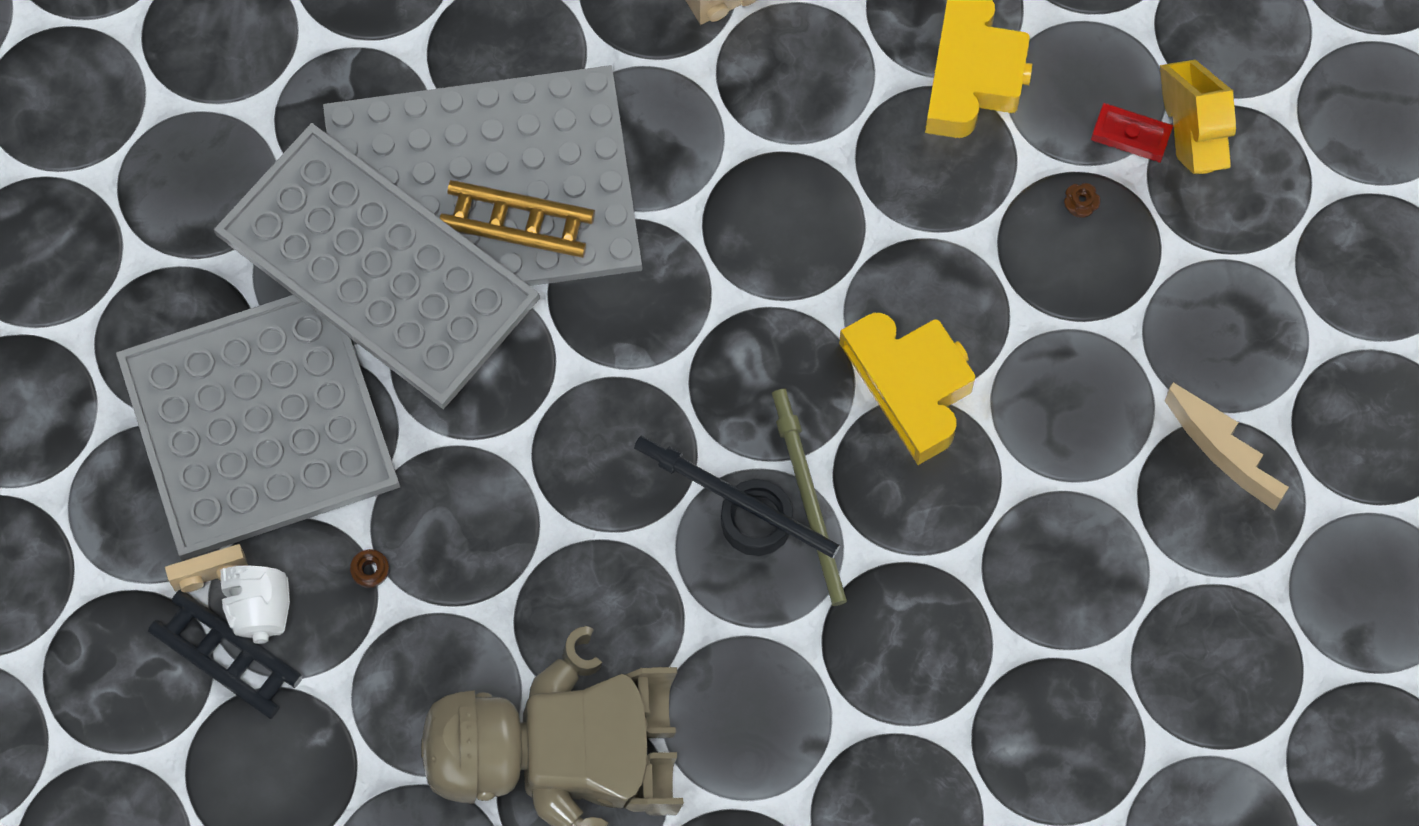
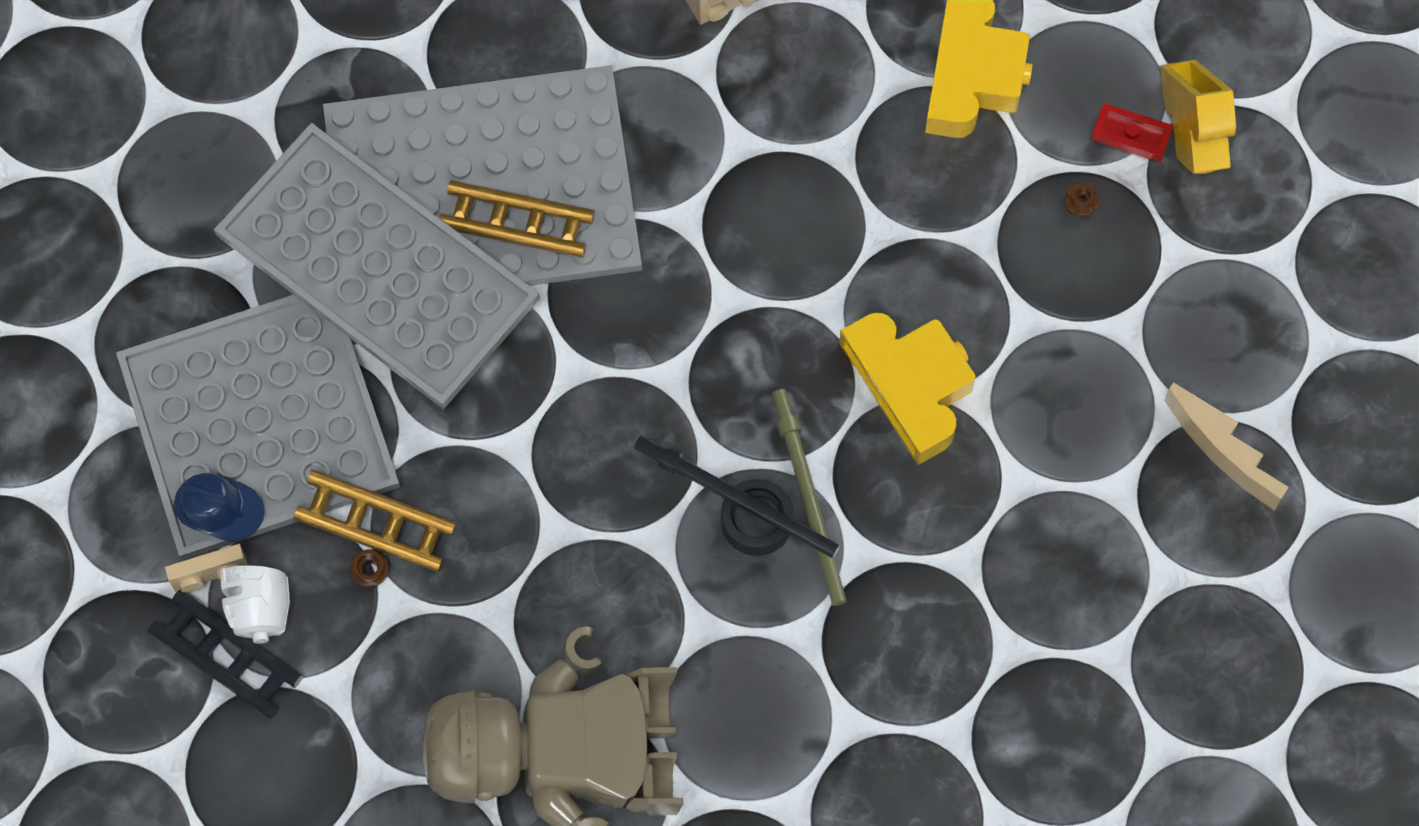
(219, 507): none -> dark blue piece
(397, 513): none -> pearl gold bar

